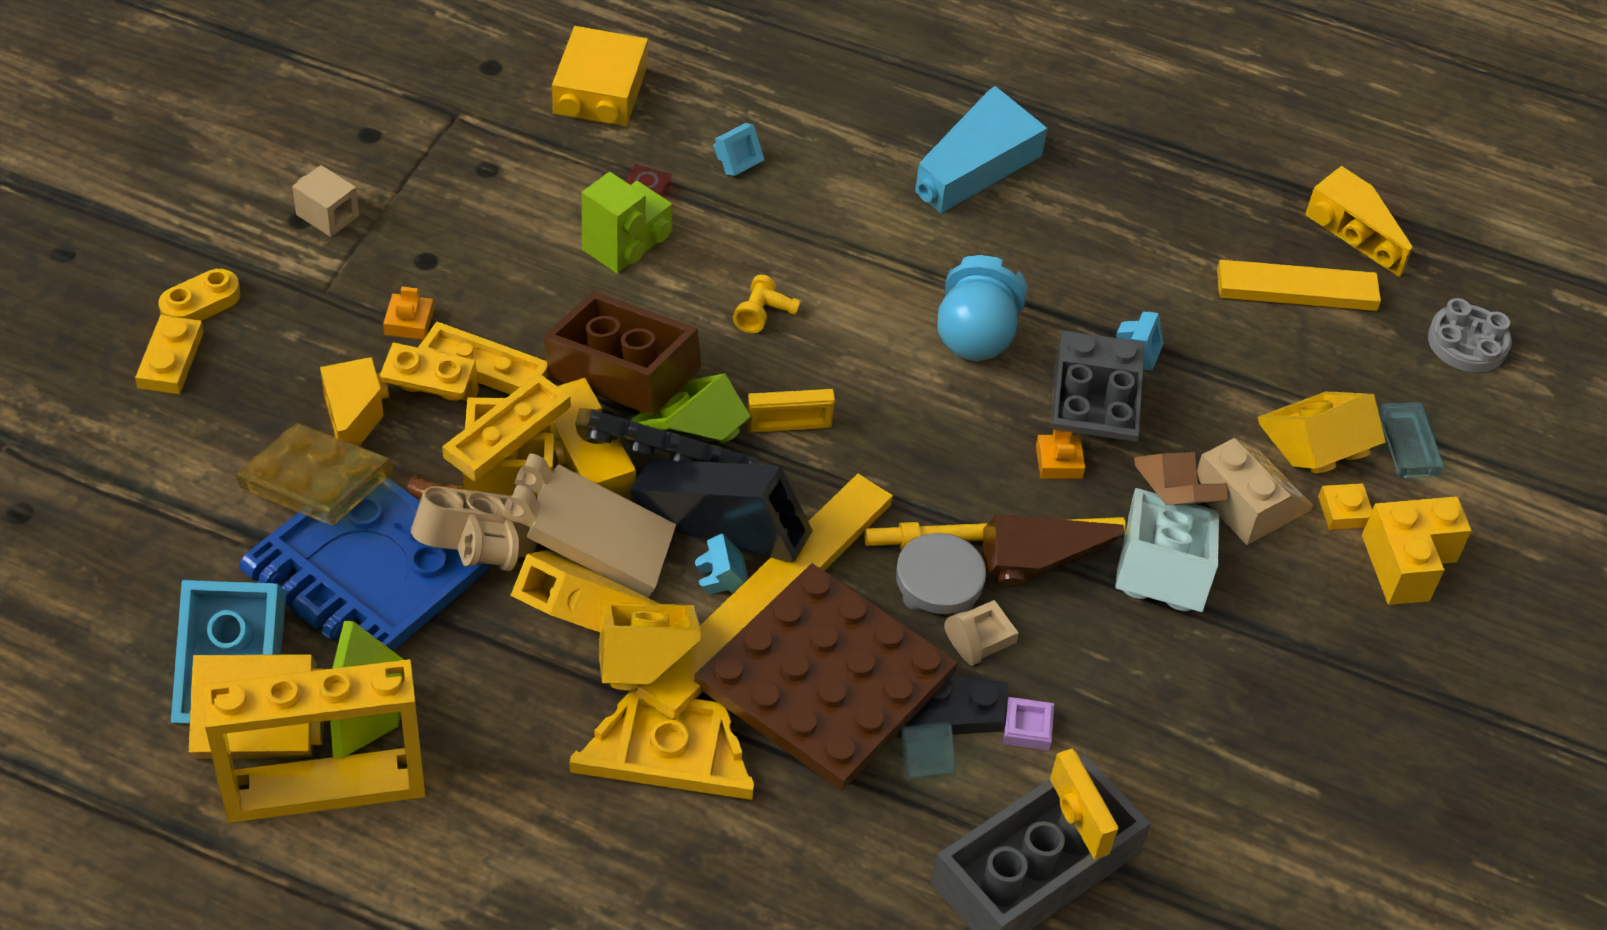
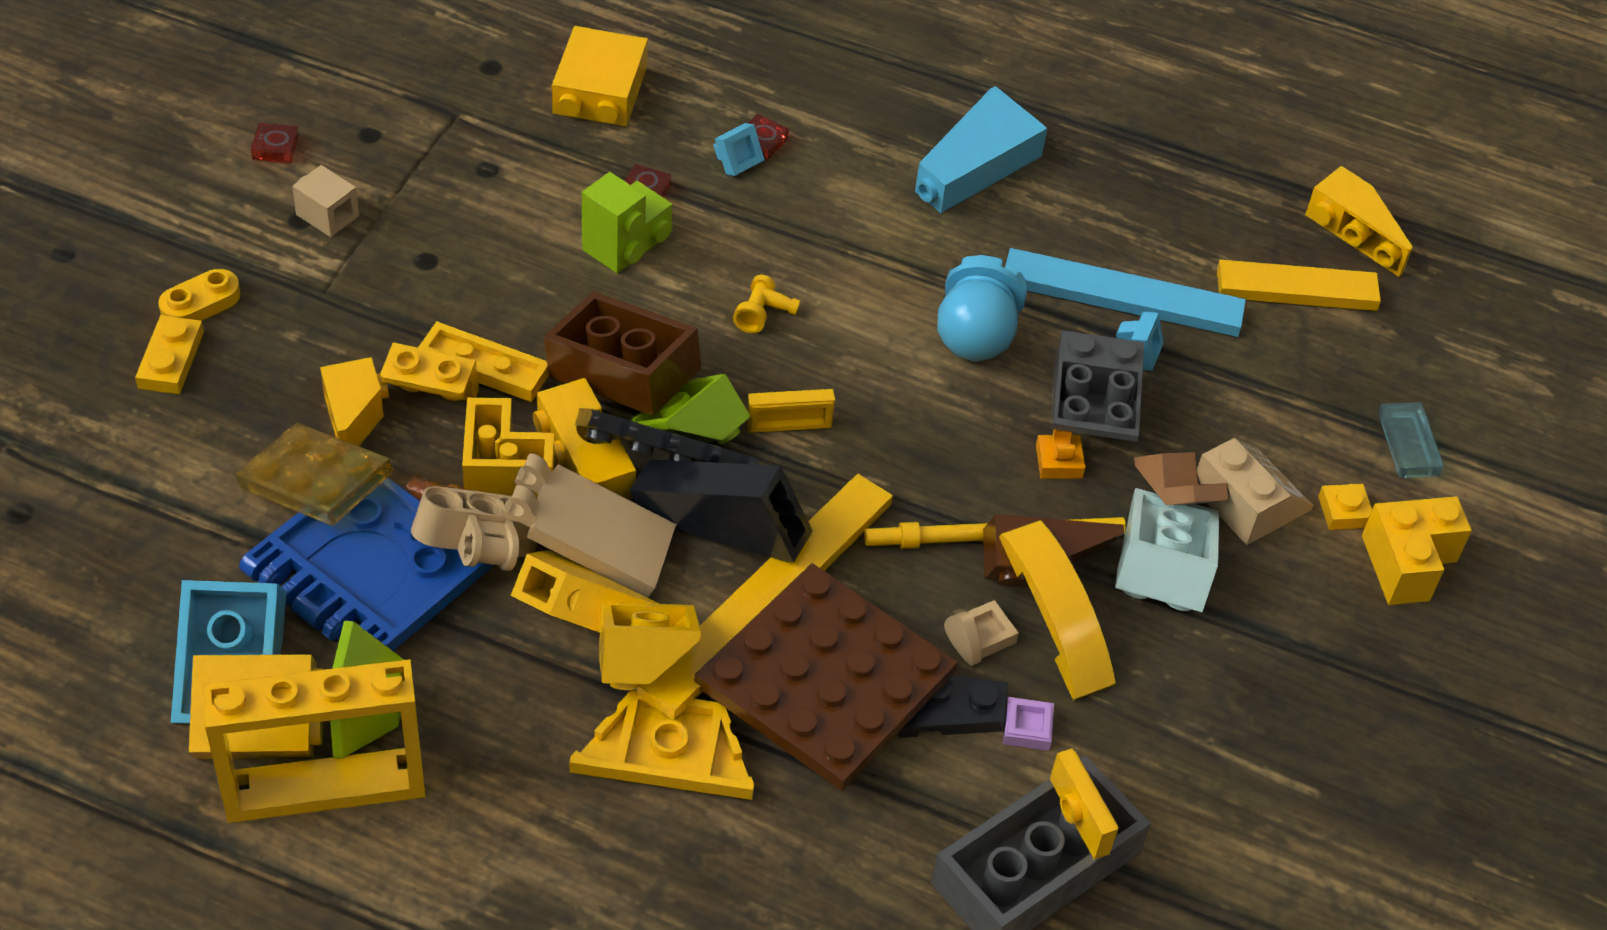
(274, 143): none -> clear red tile
(408, 314): light orange tile -> none
(506, 427): yellow plate -> none
(726, 566): medium azure tile -> none
(770, 134): none -> clear red tile
(928, 749): clear light blue plate -> none
(940, 574): light grey tile -> none
(1064, 606): none -> yellow slope
(1128, 292): none -> medium azure tile
(1325, 429): yellow slope -> none
(1470, 336): light grey tile -> none

